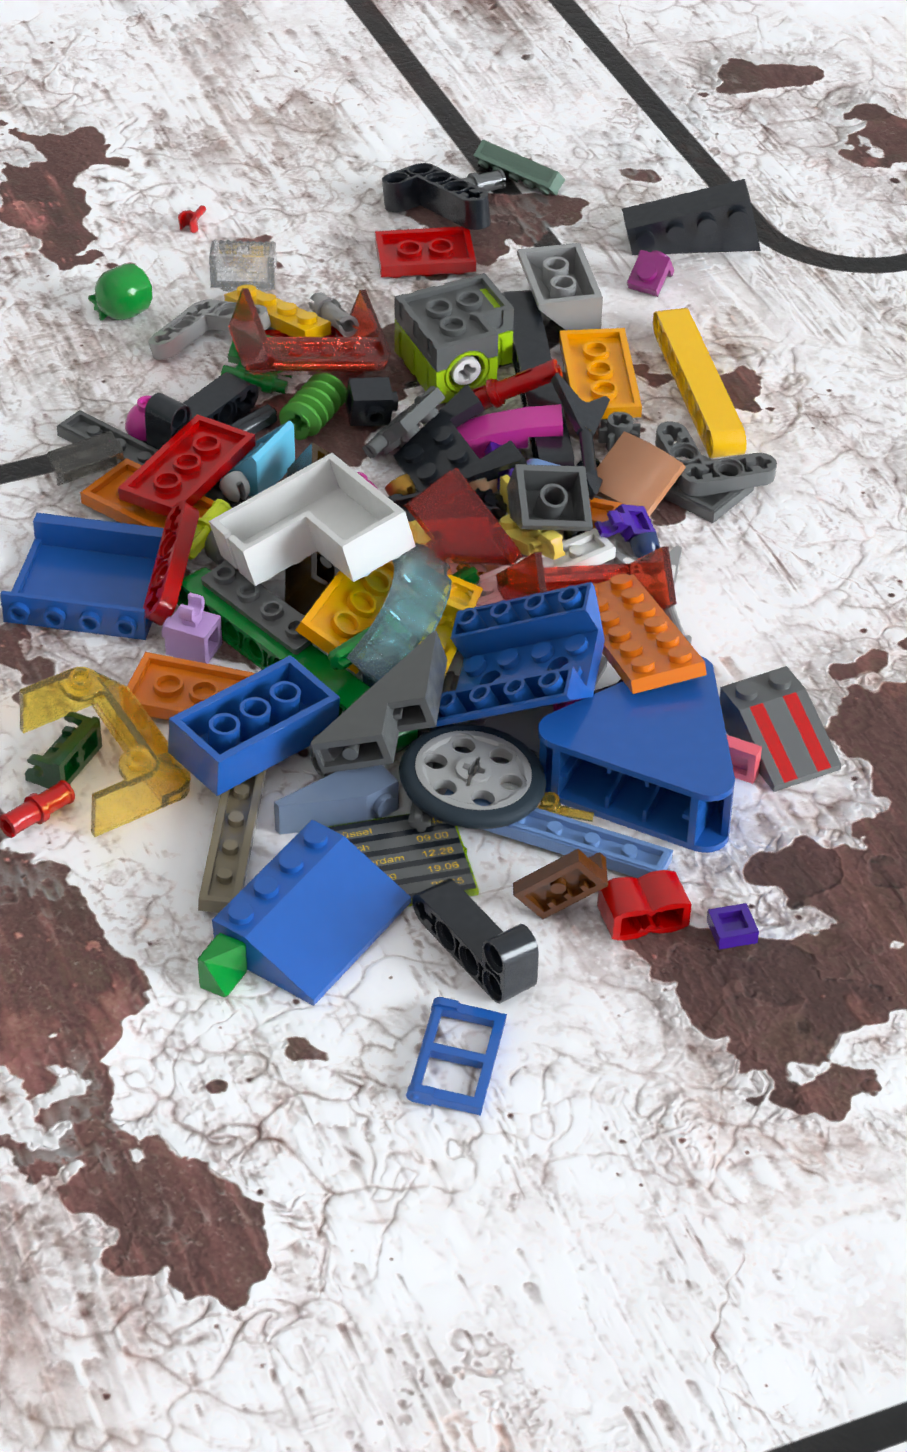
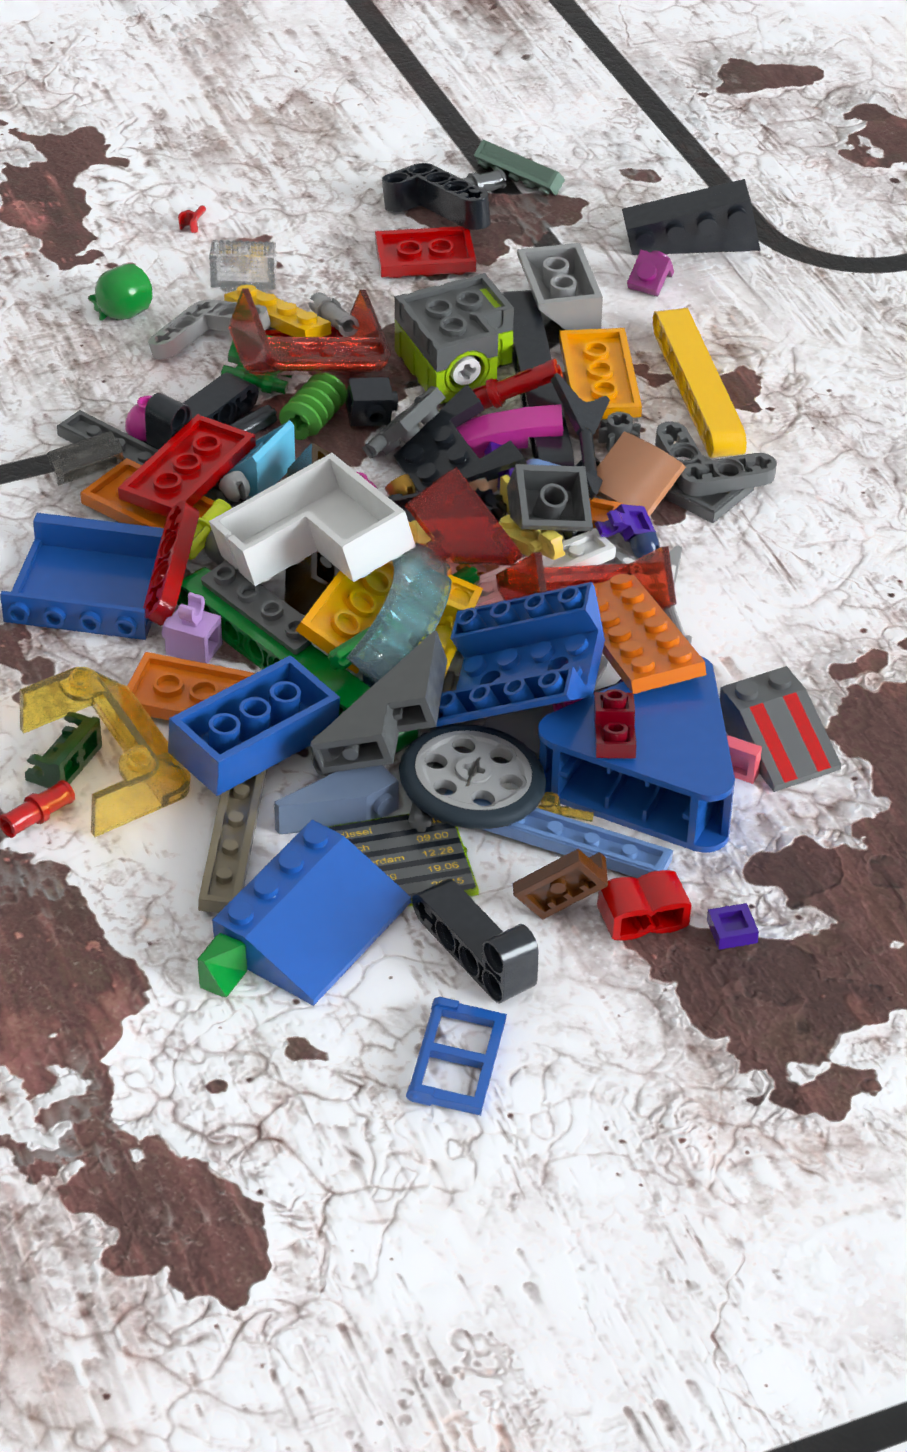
(614, 724): none -> dark red slope

